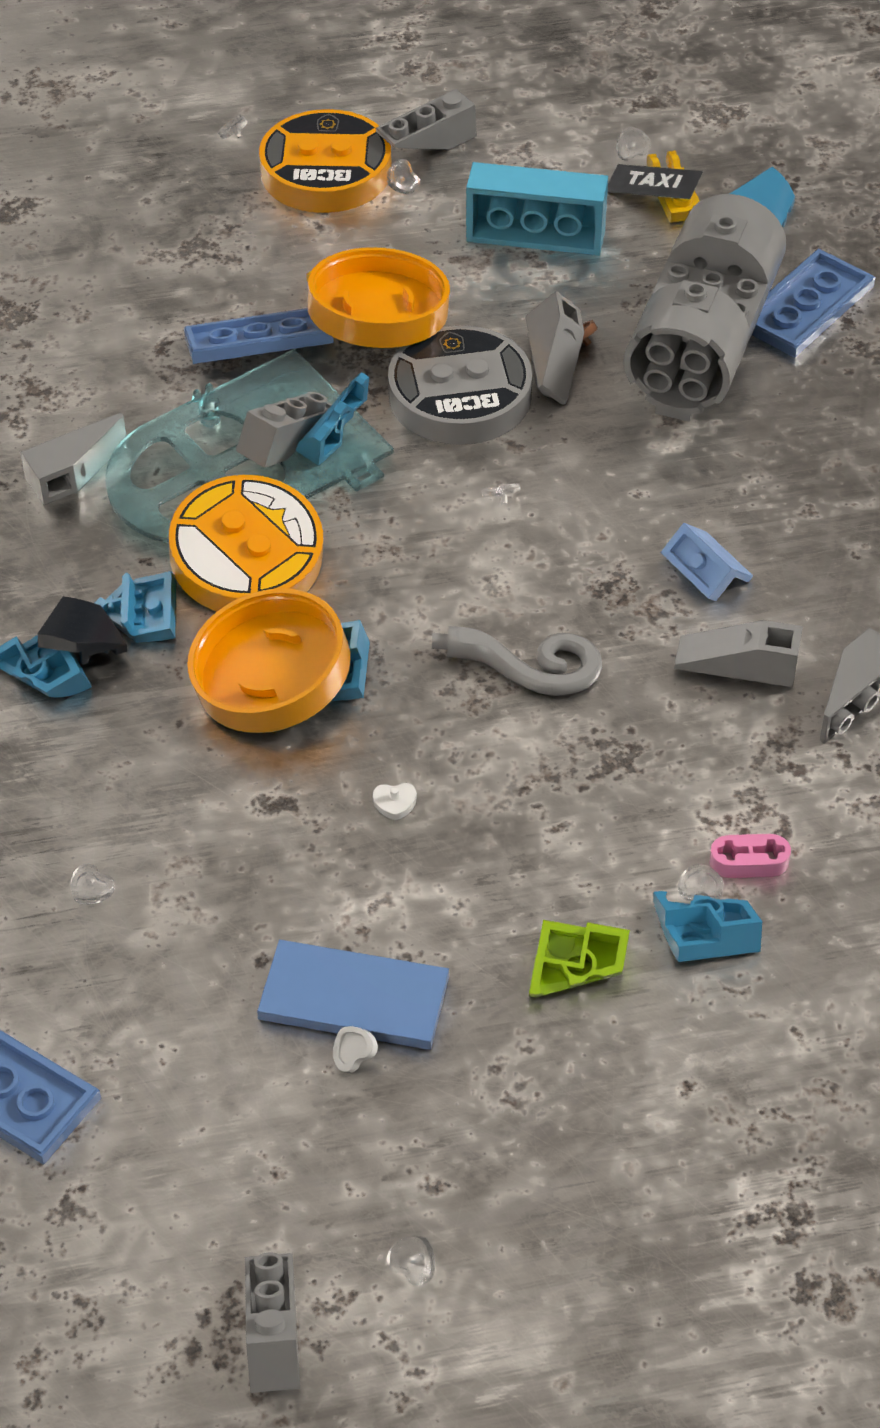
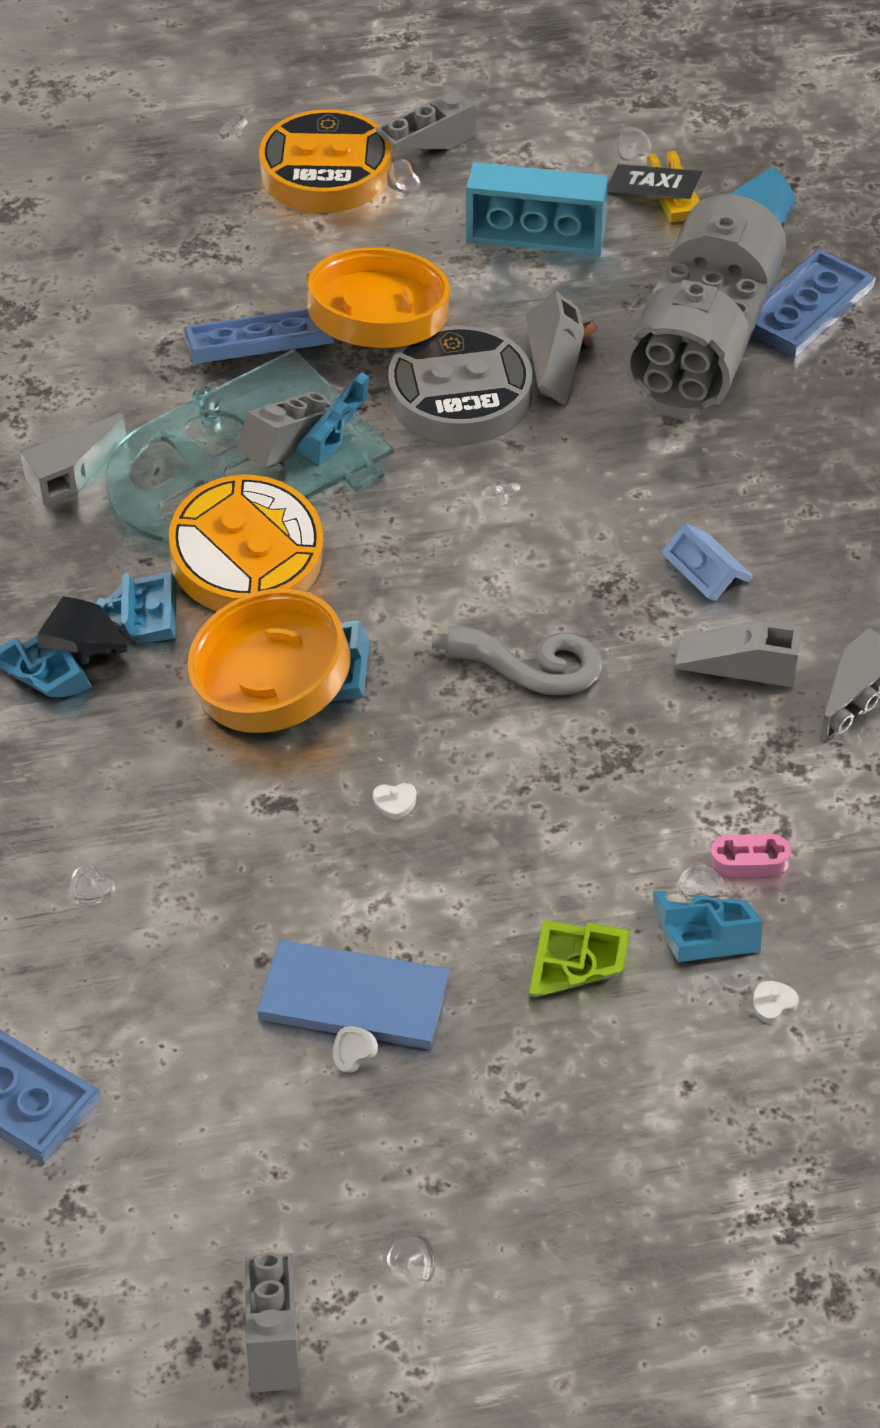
(773, 1000): none -> white piece

